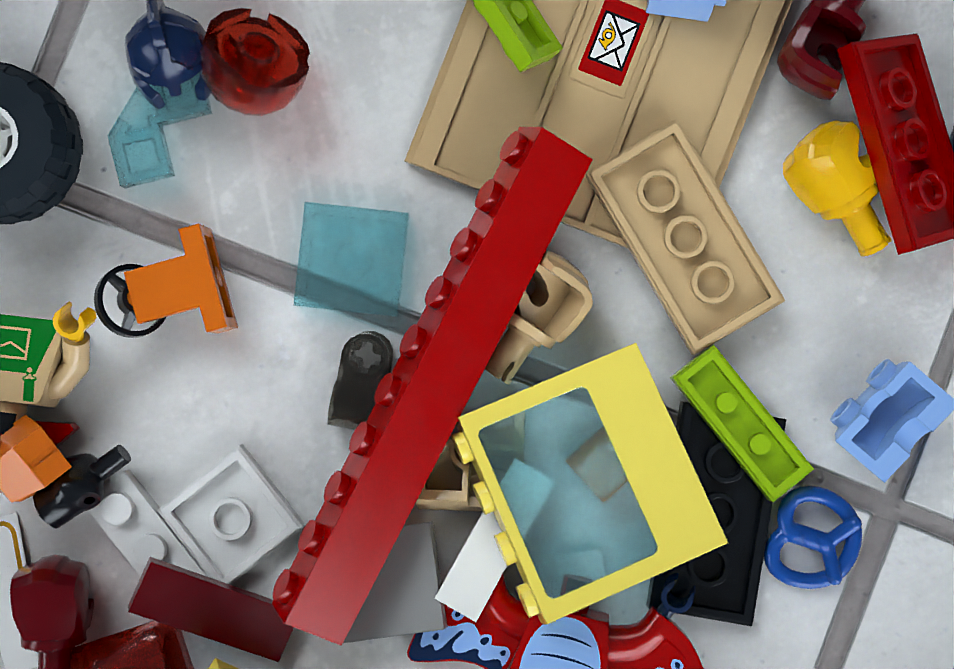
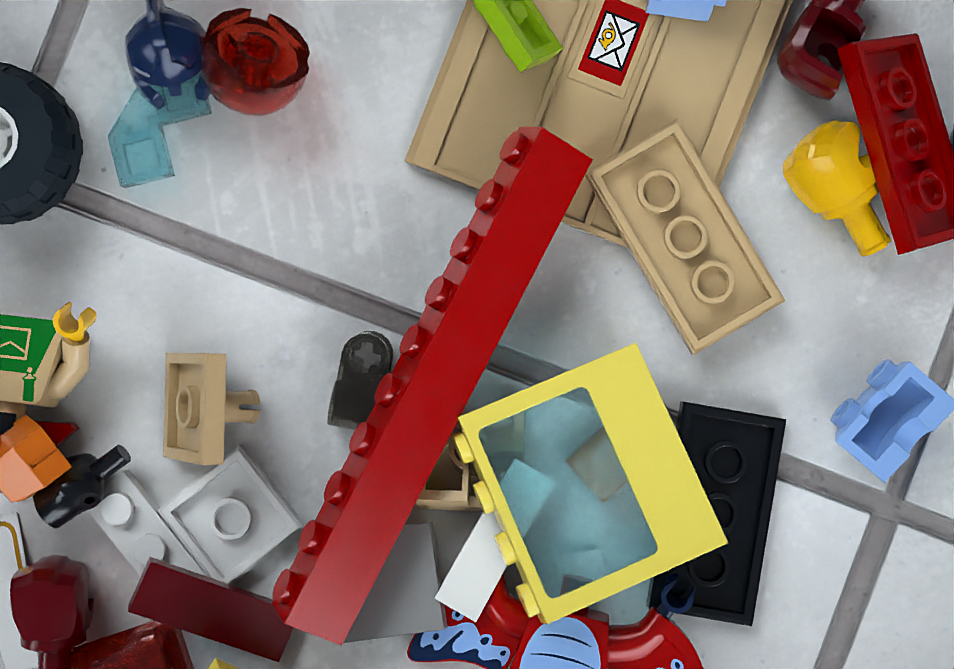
(171, 288): orange piece -> none
(200, 406): none -> tan tile
(351, 259): clear light blue tile -> none
(544, 317): tan piece -> none
(742, 423): lime tile -> none
(814, 539): blue piece -> none

